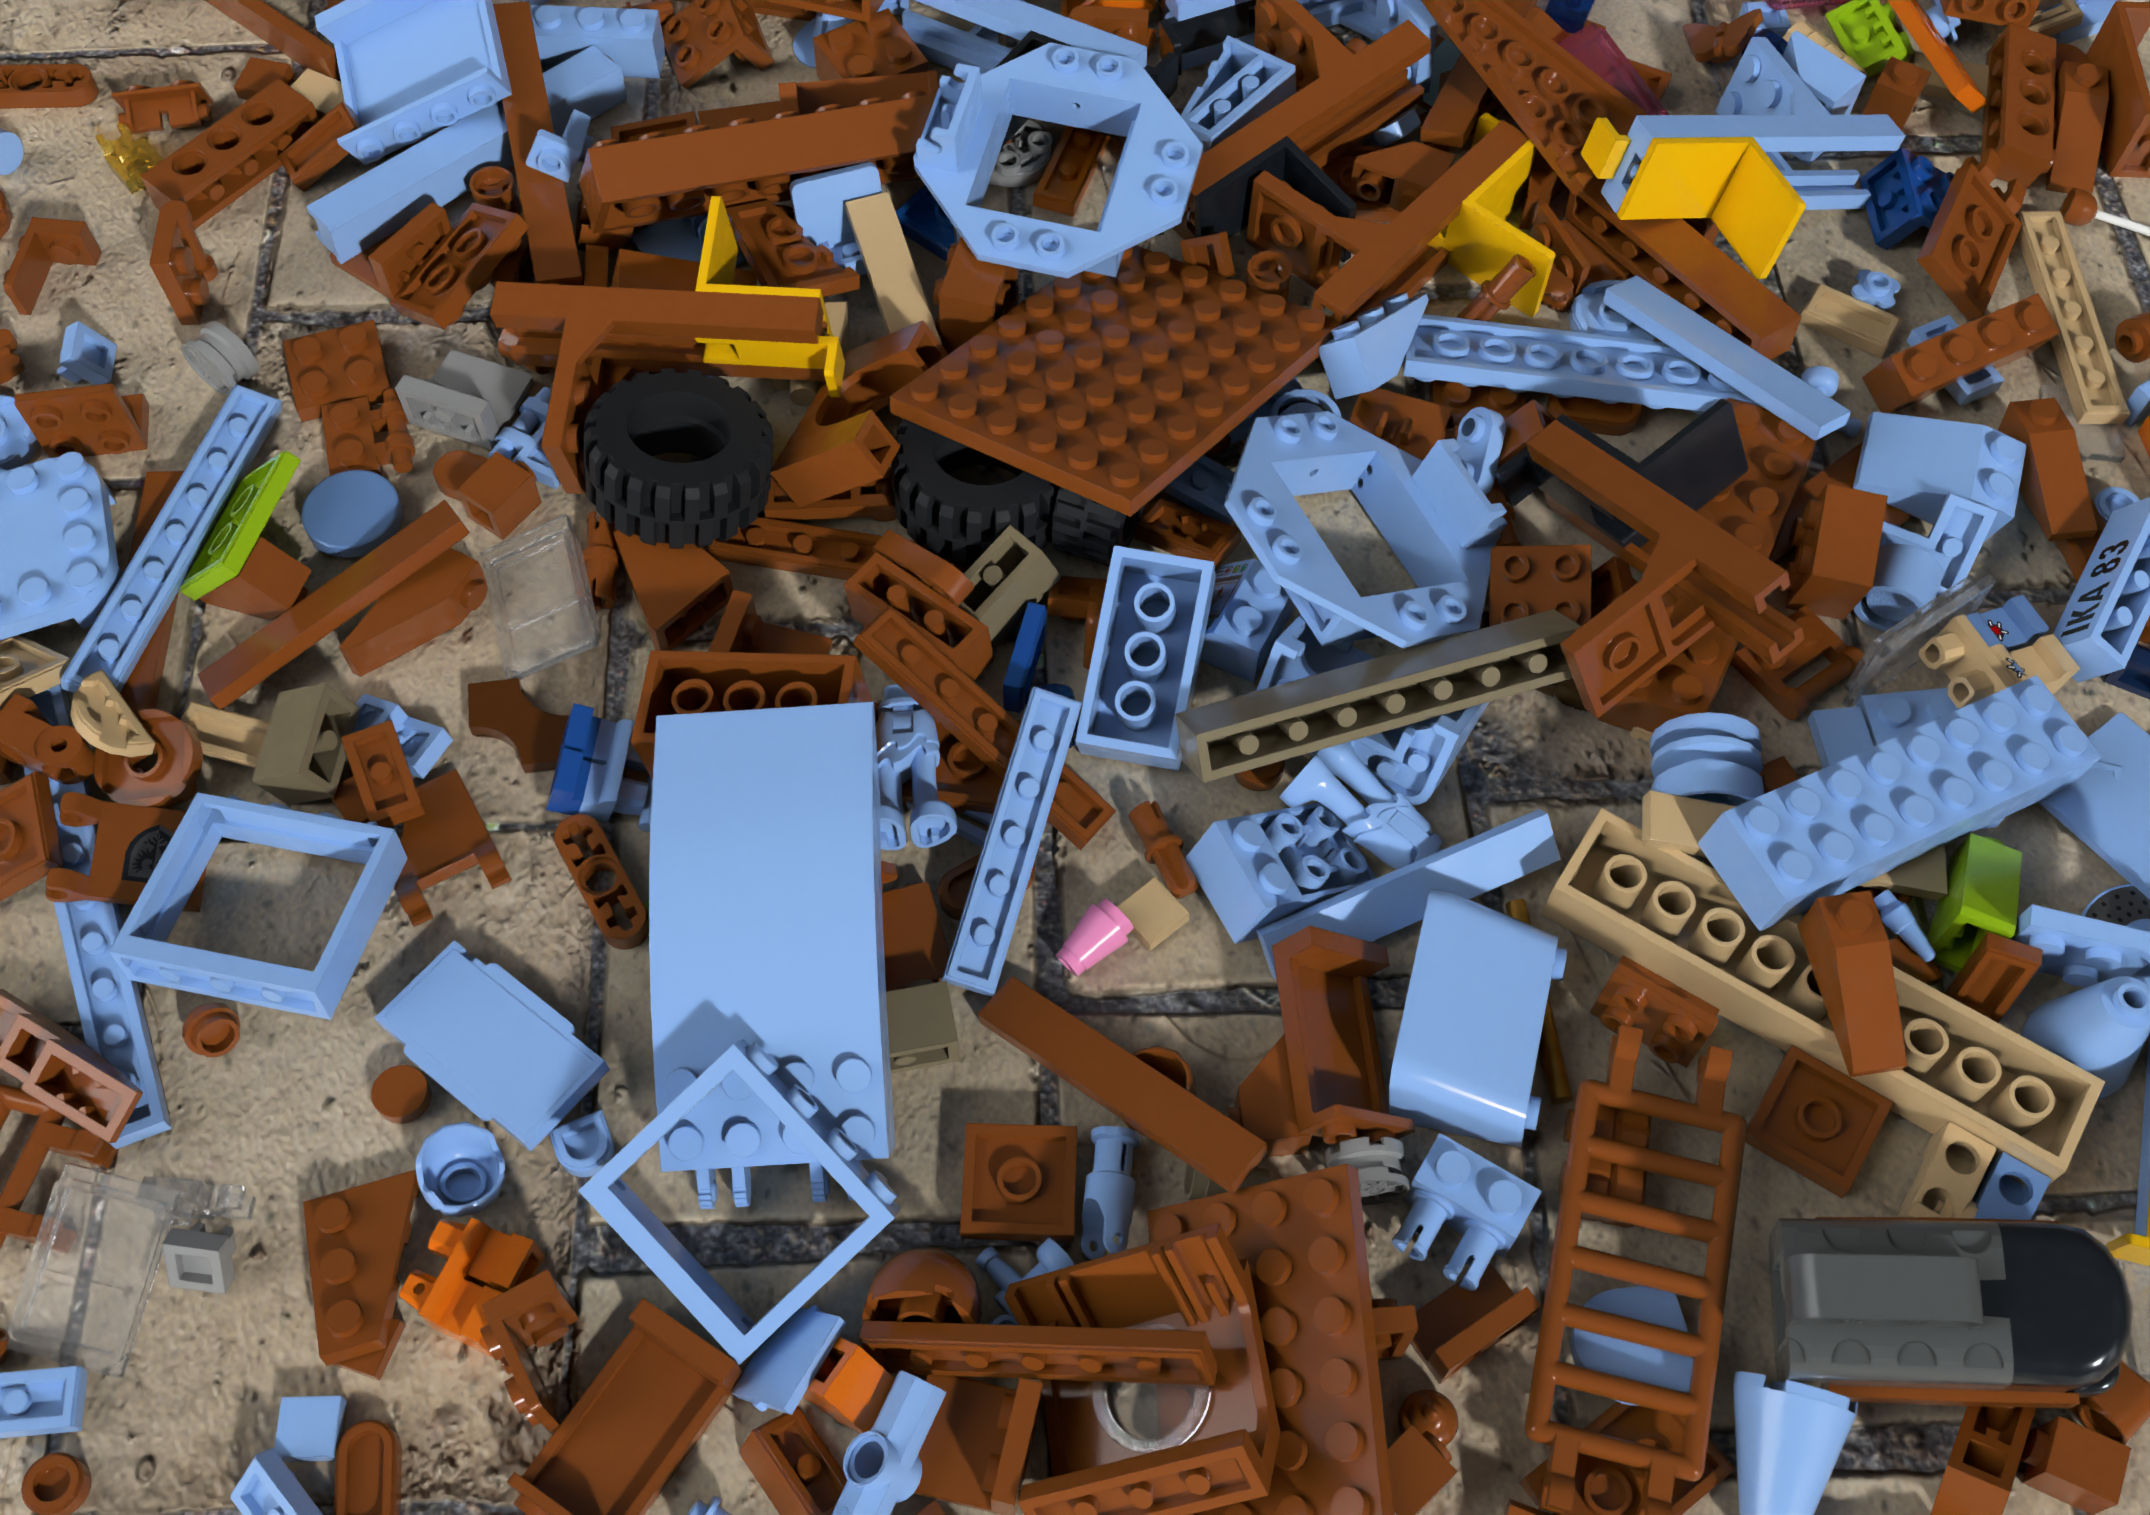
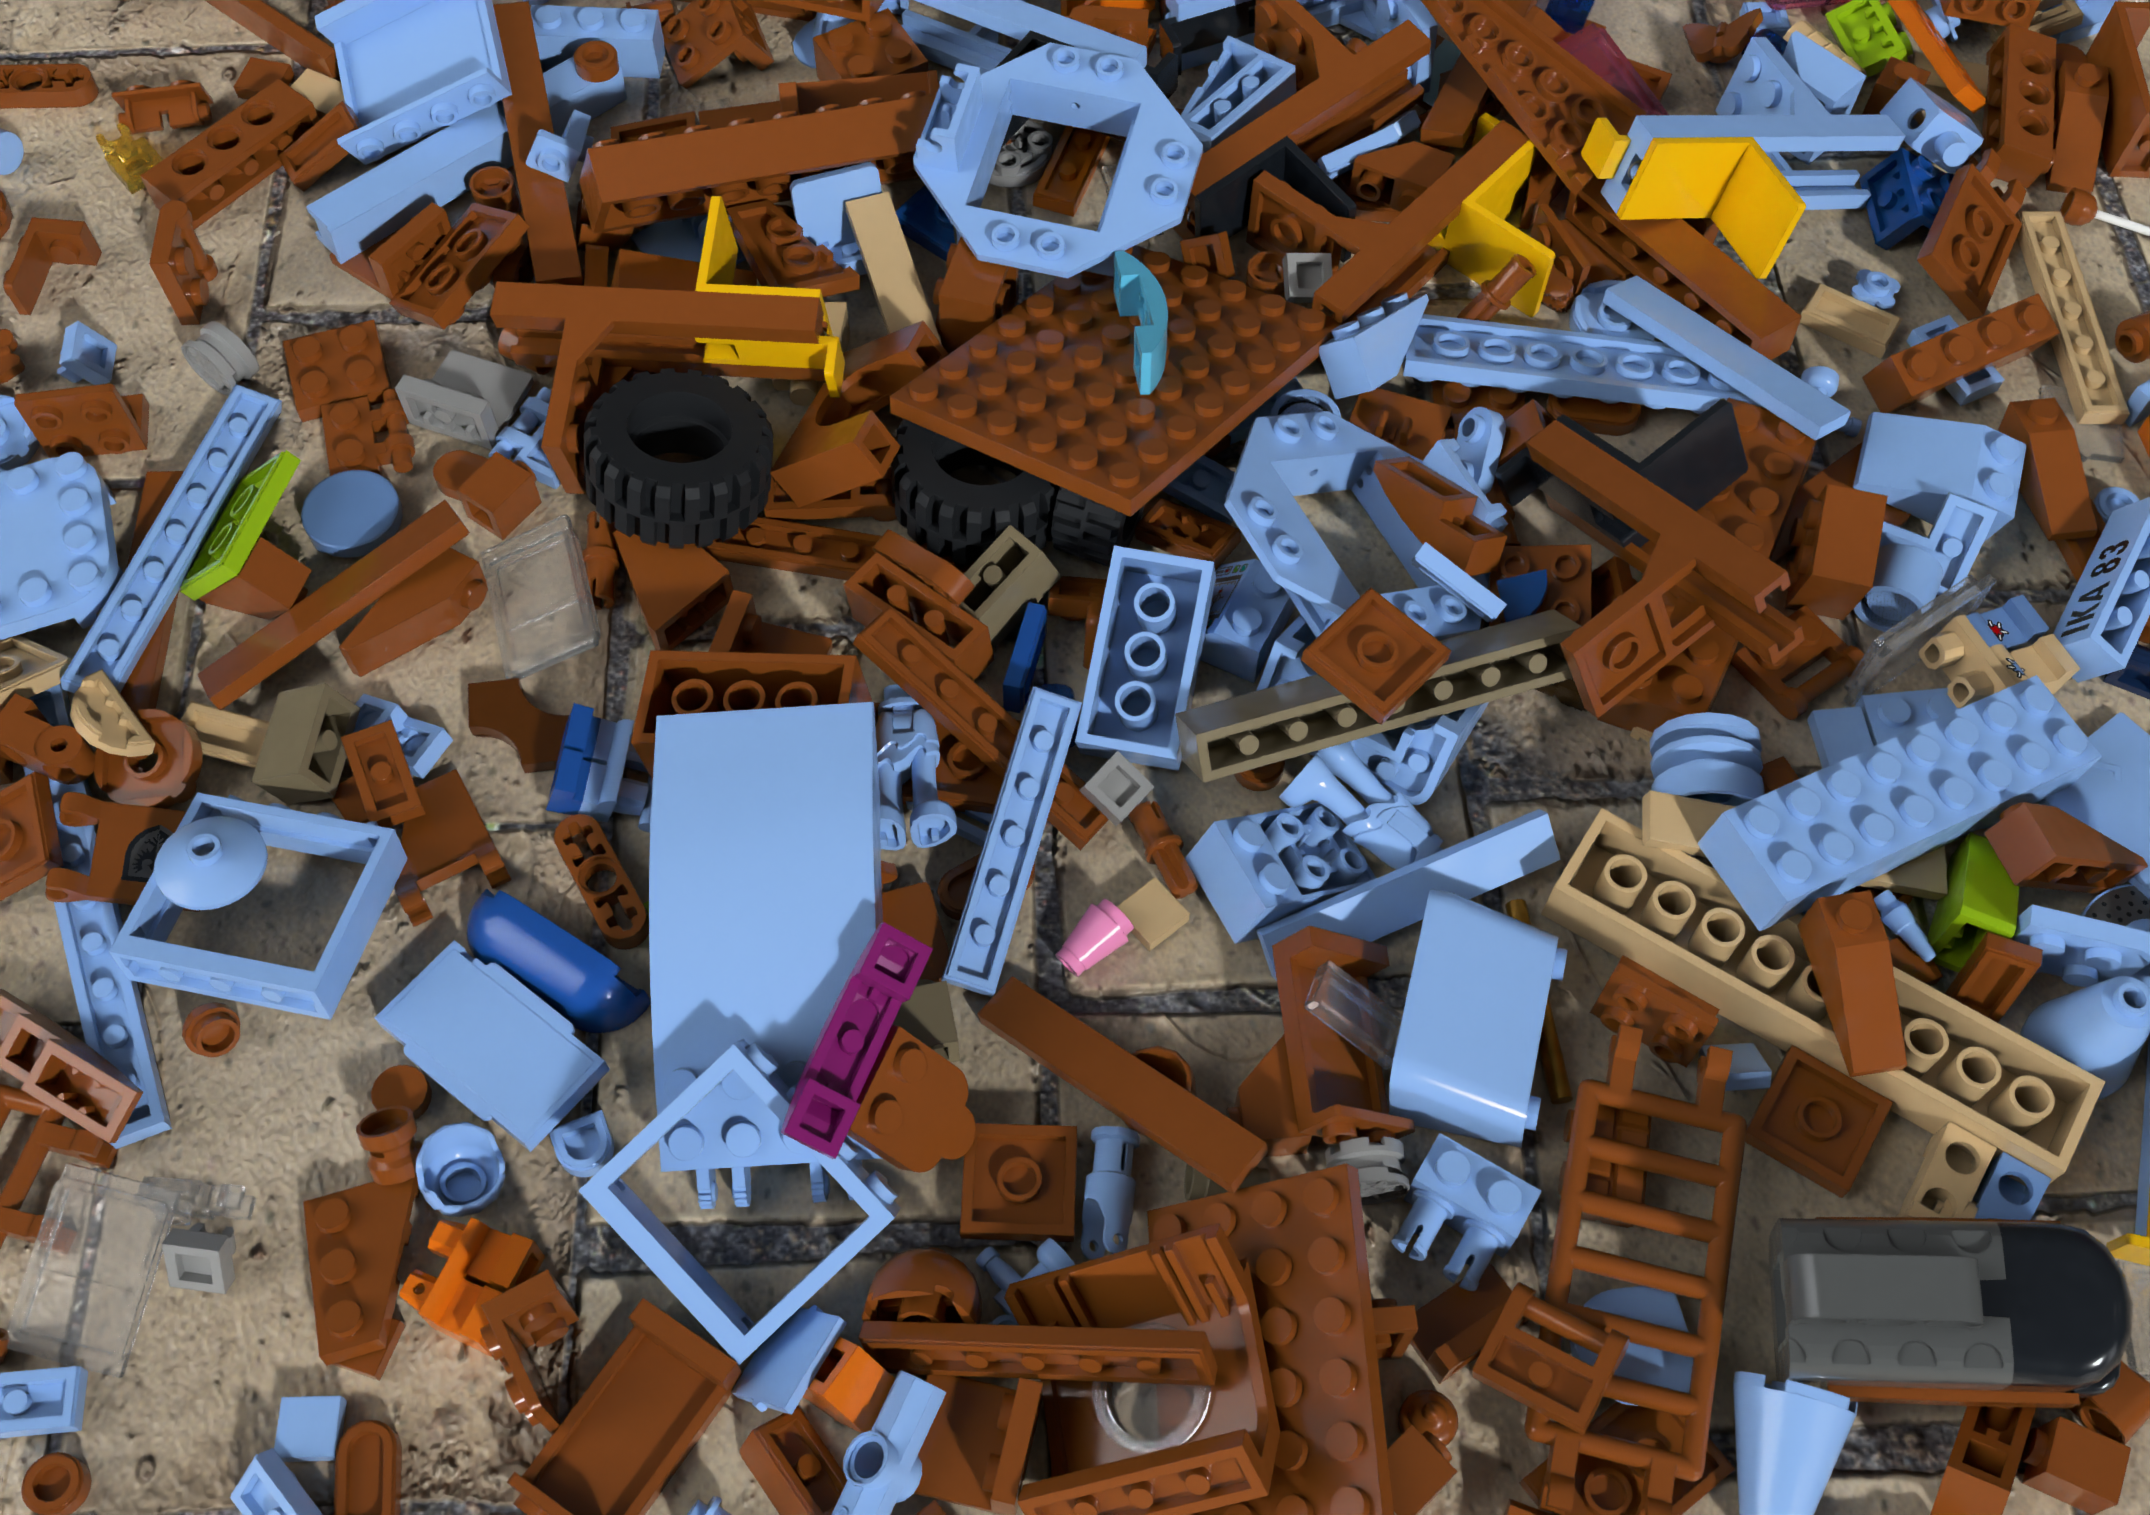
(216, 878): none -> light blue dish
(391, 1144): none -> dark orange wheel
(553, 964): none -> blue brick
(596, 61): none -> dark orange tile
(852, 1039): none -> magenta slope
(913, 1106): none -> dark orange plate
(1116, 788): none -> light grey tile
(1141, 295): none -> medium azure slope
(1305, 274): none -> light grey tile
(1343, 159): none -> light blue tile
(1354, 1013): none -> clear tile
(1375, 655): none -> dark orange tile
(1441, 514): none -> dark orange slope
(1458, 583): none -> light blue tile
(1523, 594): none -> blue tile
(1542, 1373): none -> dark orange plate
(1747, 1067): none -> light blue tile
(1945, 134): none -> light blue torso
(2058, 852): none -> dark orange slope

